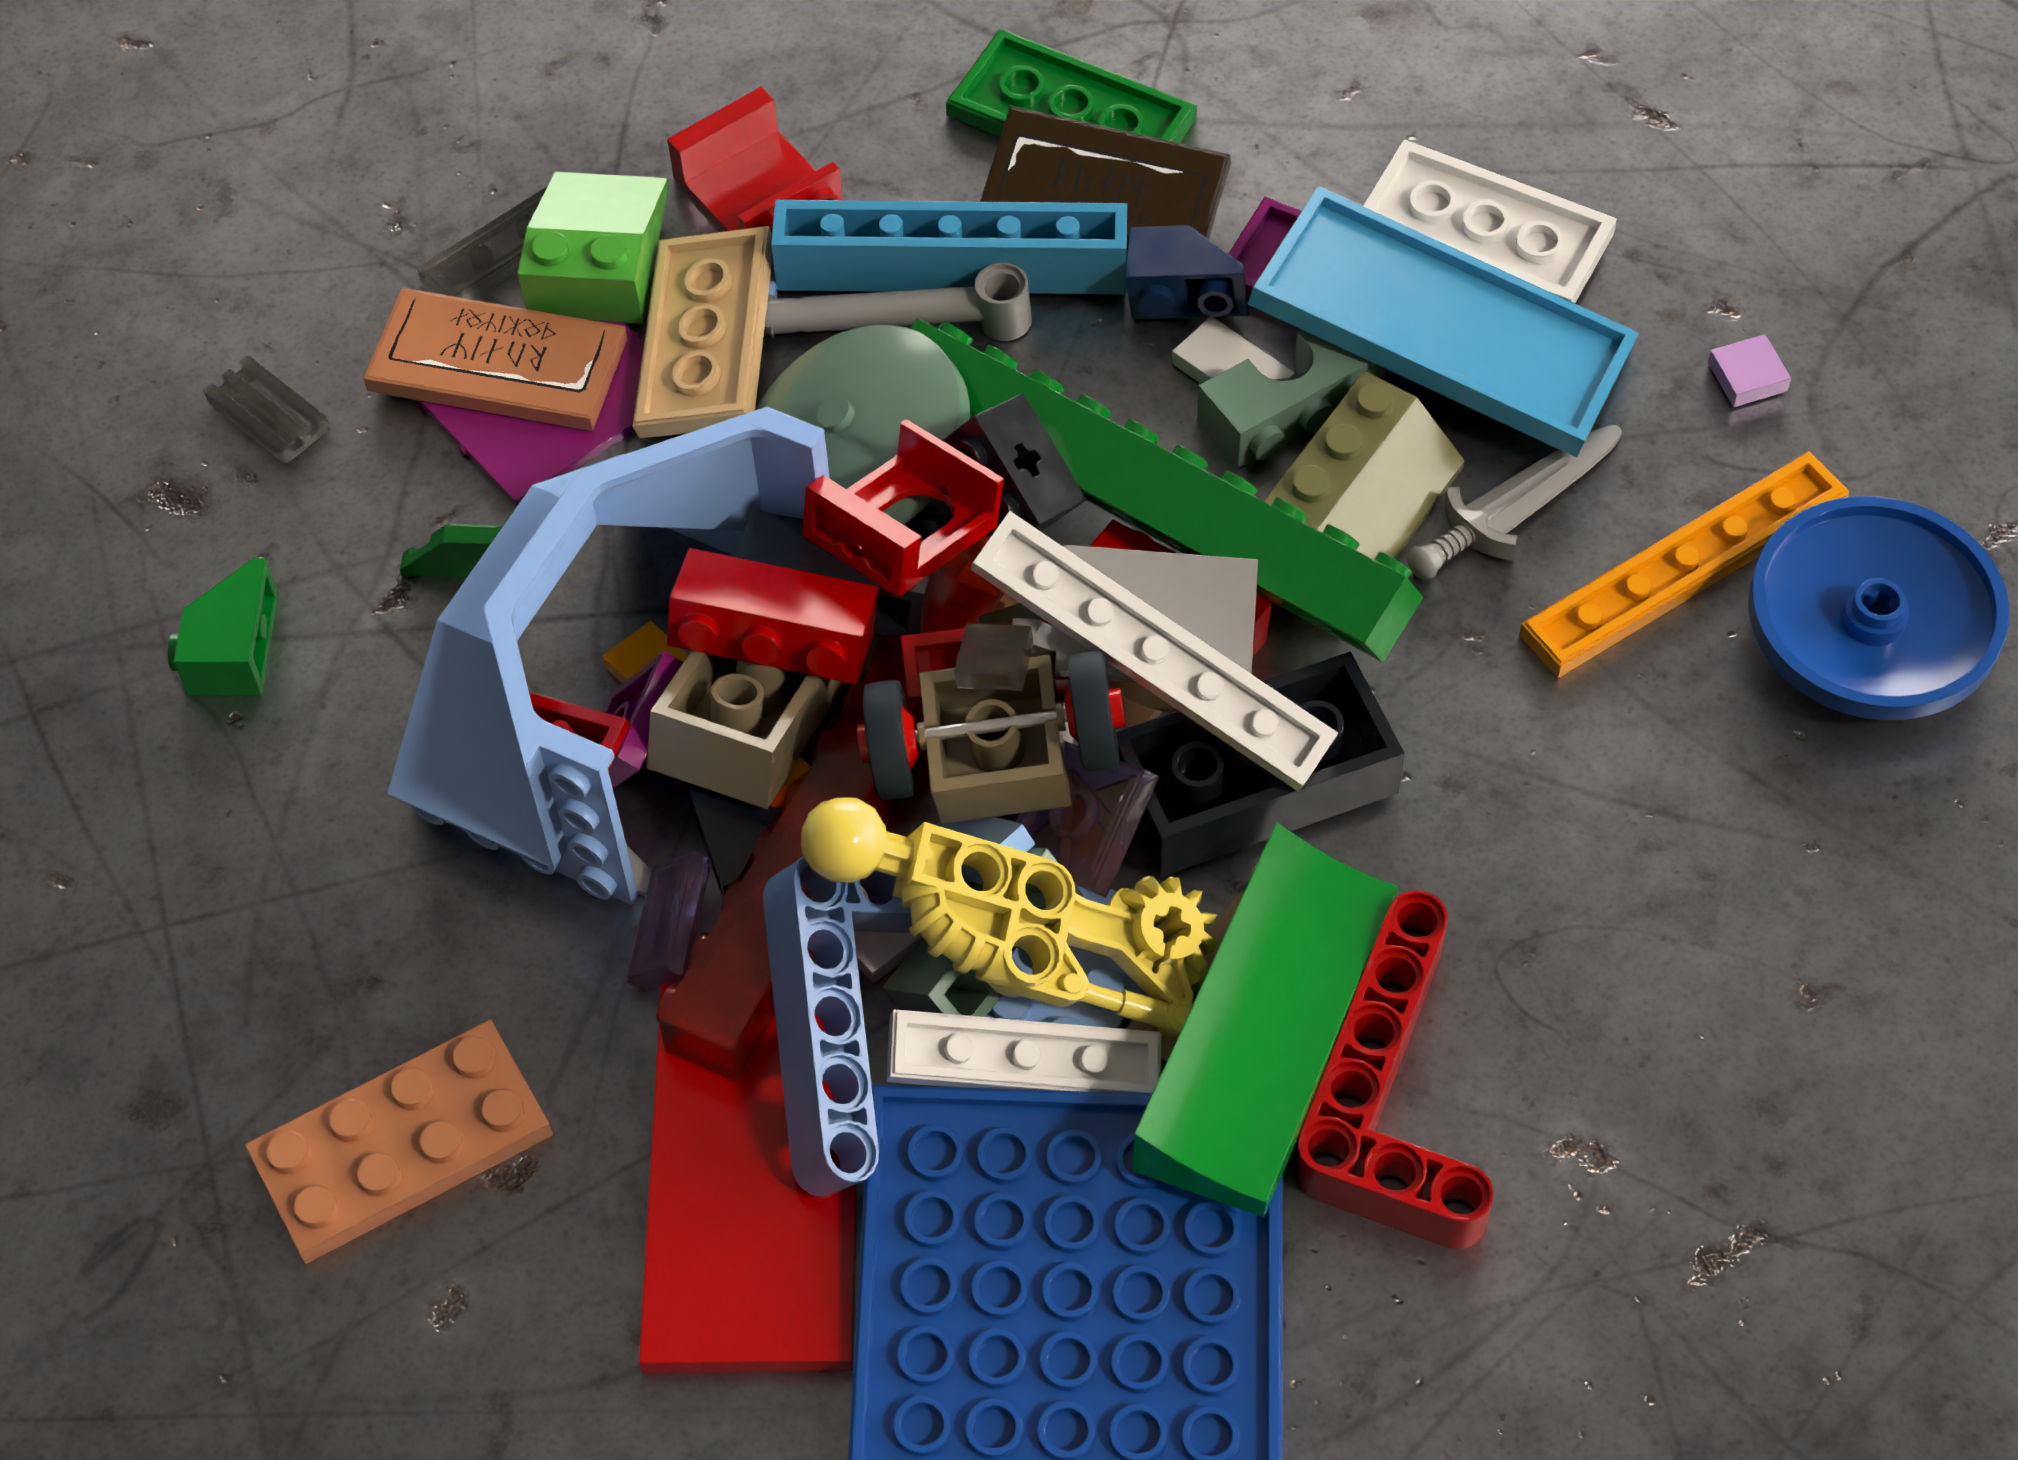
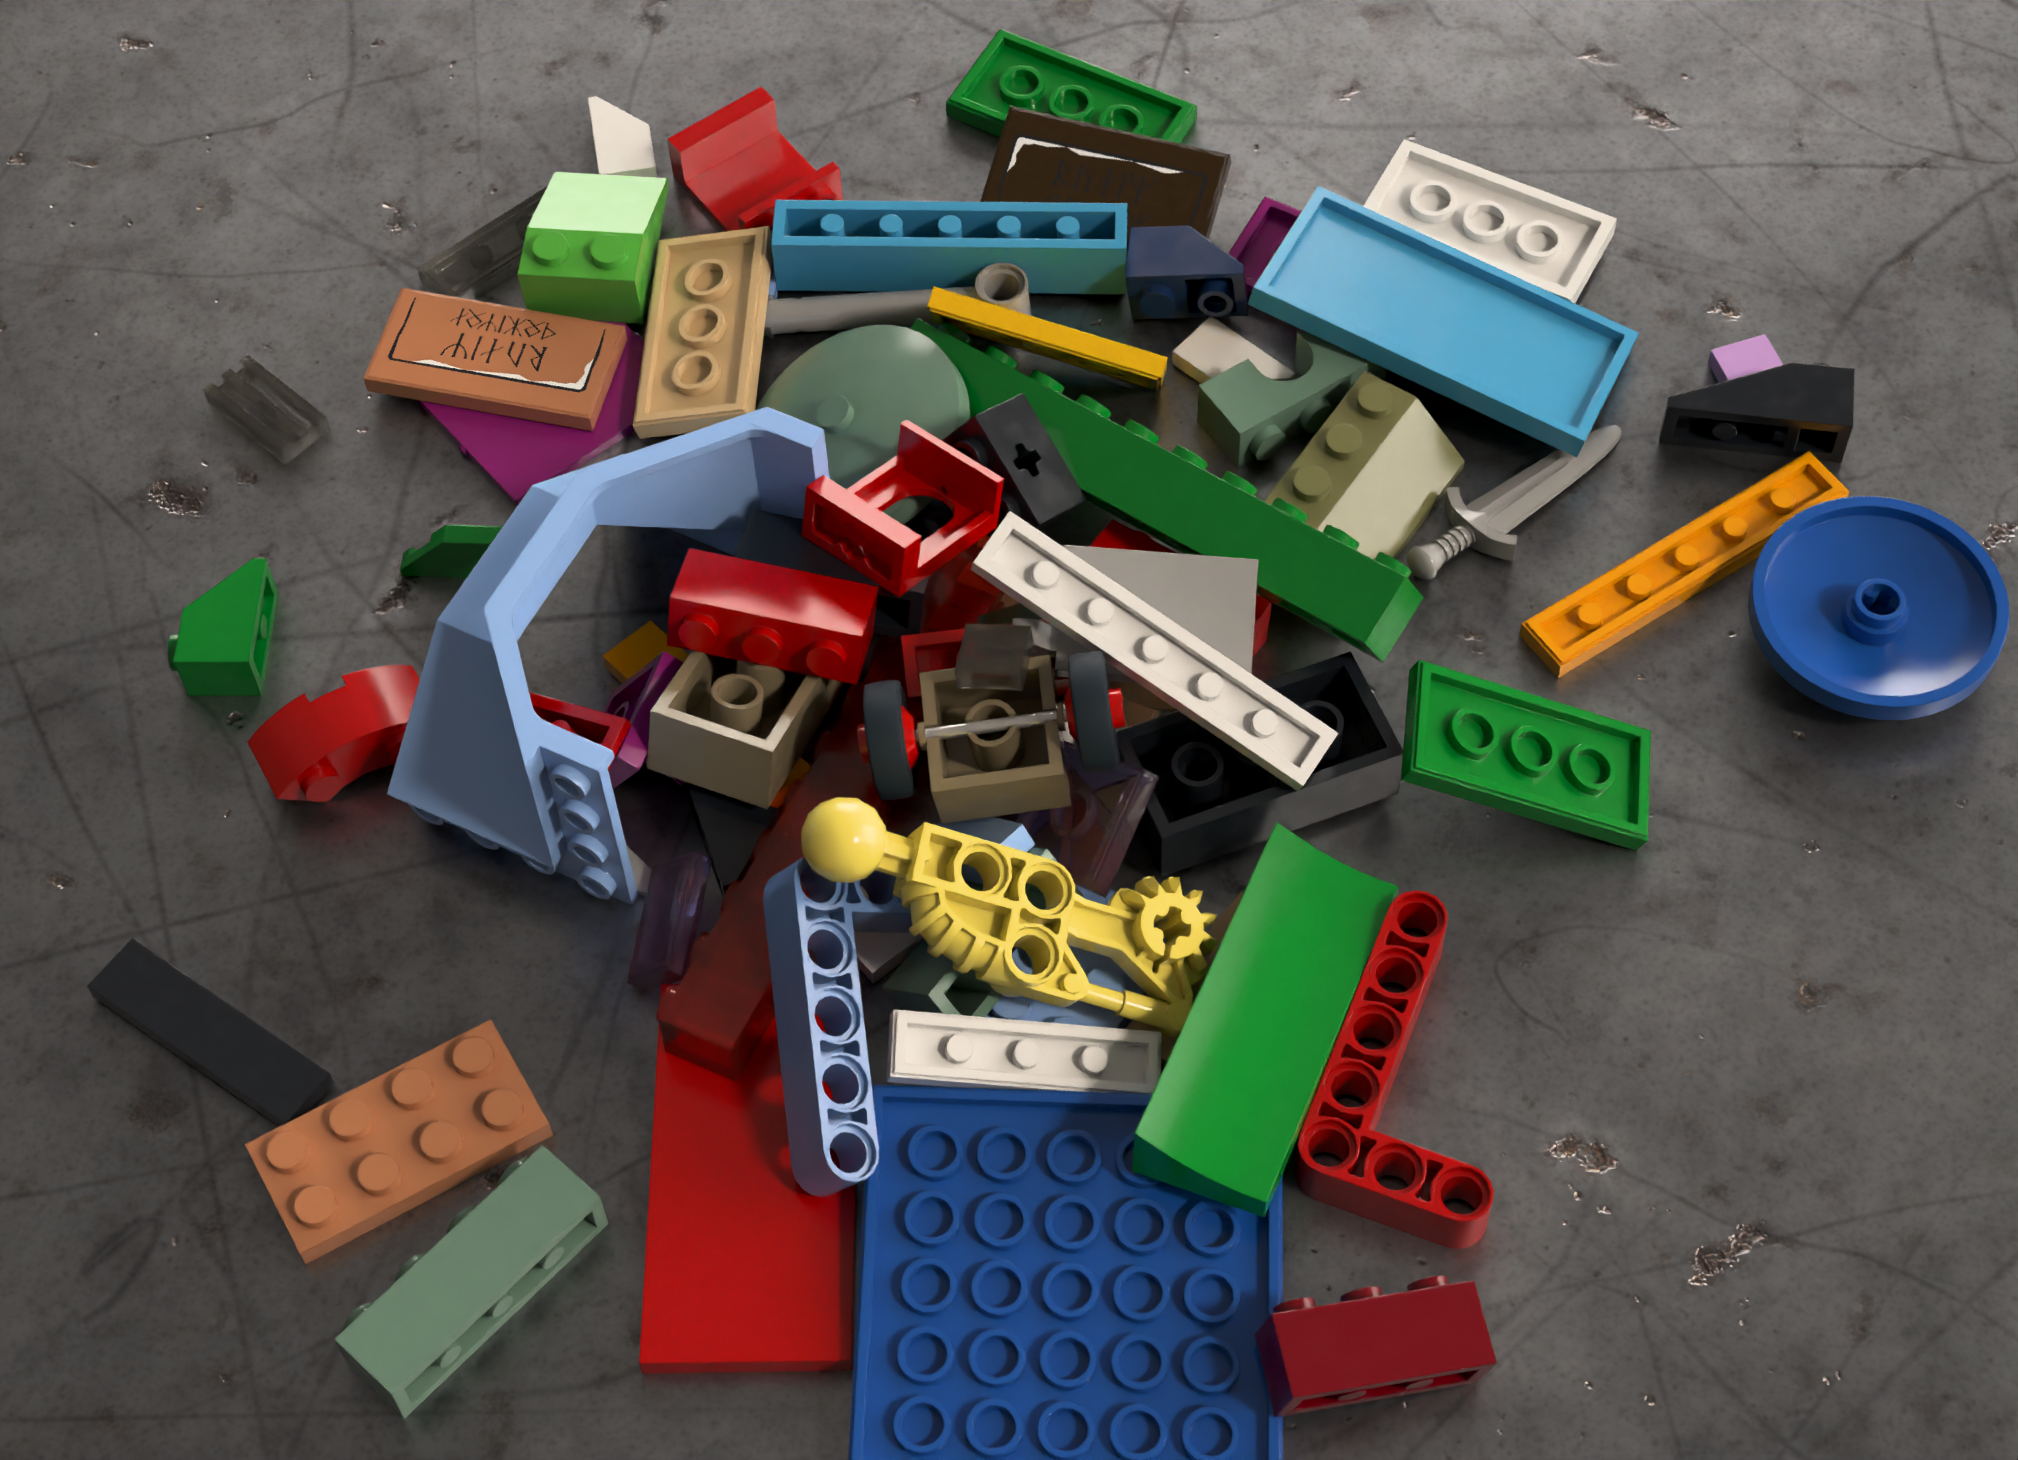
(210, 1034): none -> black tile
(327, 743): none -> red brick
(471, 1280): none -> sand green brick
(621, 141): none -> white tile
(1048, 339): none -> yellow tile
(1374, 1345): none -> dark red brick
(1526, 755): none -> green tile
(1768, 413): none -> black slope

